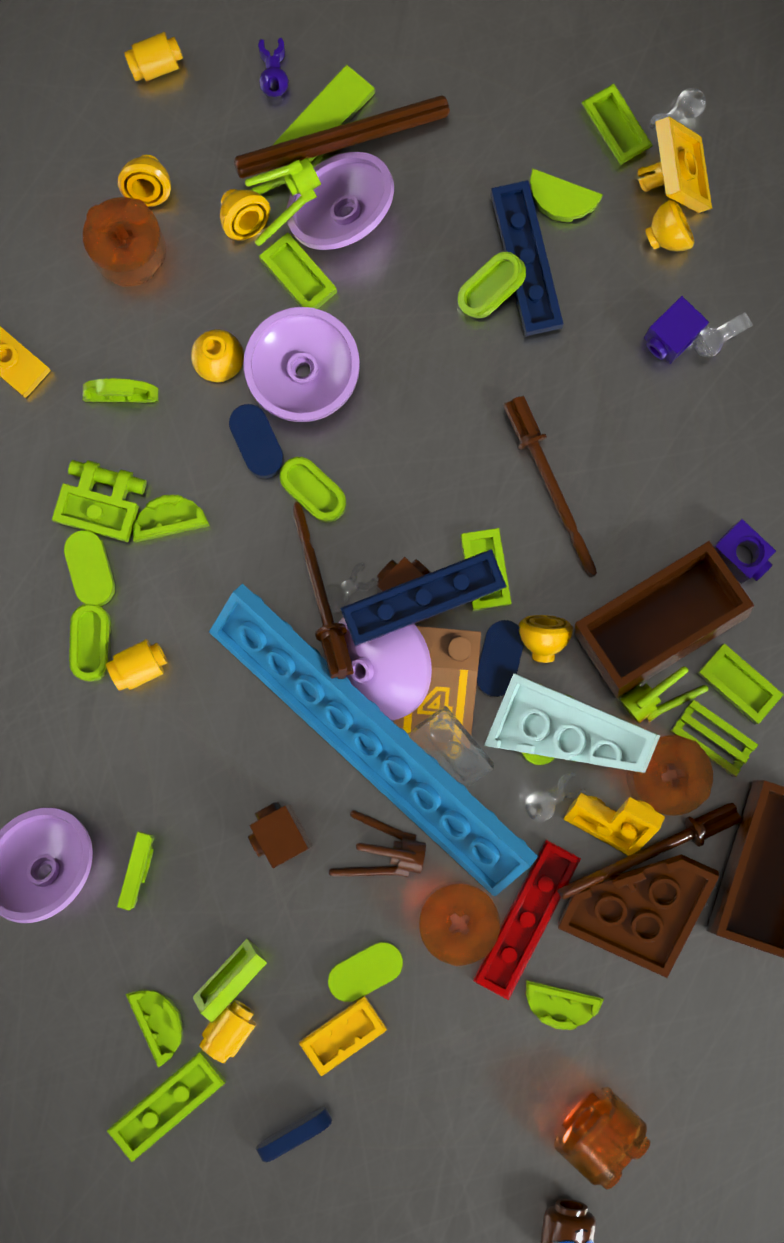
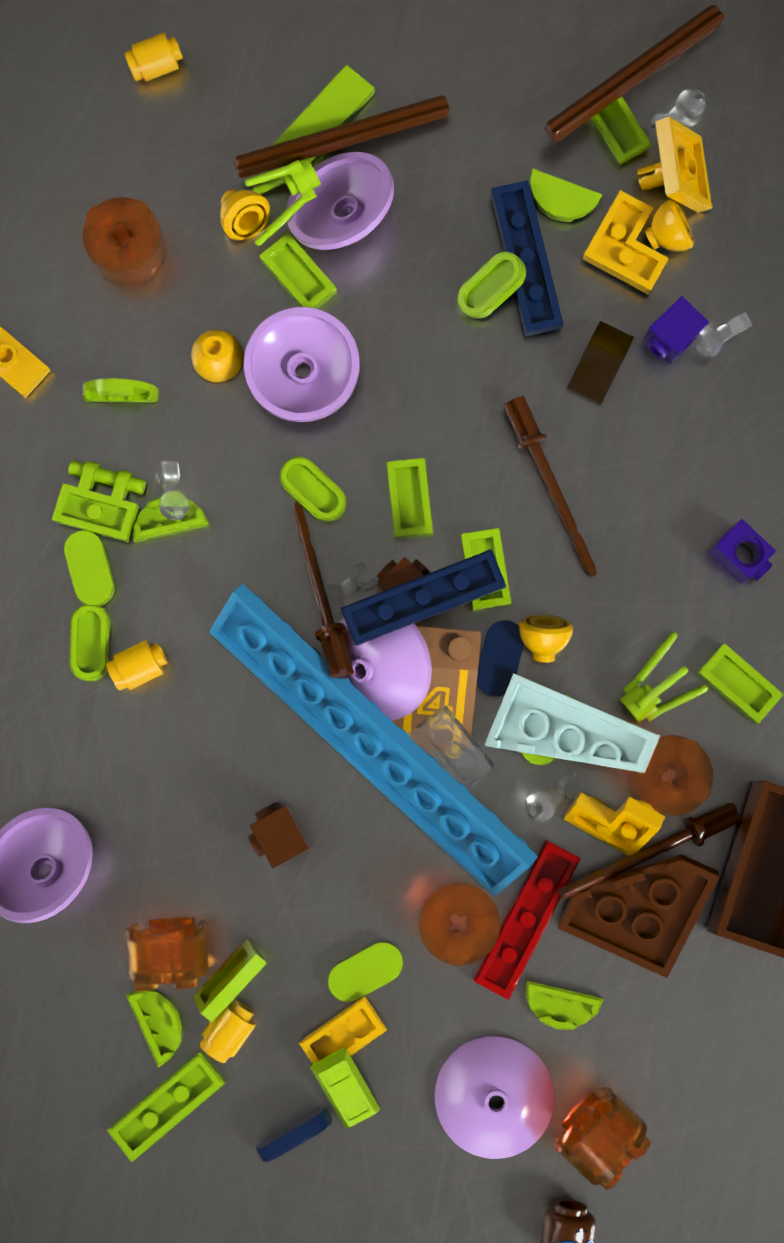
(137, 870): lime tile -> none
(145, 180): yellow brick -> none
(167, 953): none -> clear orange brick
(173, 503): none -> clear arm
(256, 441): dark blue tile -> none
(273, 79): dark purple arm -> none
(345, 1087): none -> lime tile
(406, 855): reddish brown plant -> none
(409, 498): none -> lime tile
(486, 1069): none -> lavender dish
(600, 362): none -> dark brown slope
(616, 248): none -> yellow plate
(633, 73): none -> reddish brown axle
(663, 619): reddish brown piece -> none
(741, 756): lime tile -> none

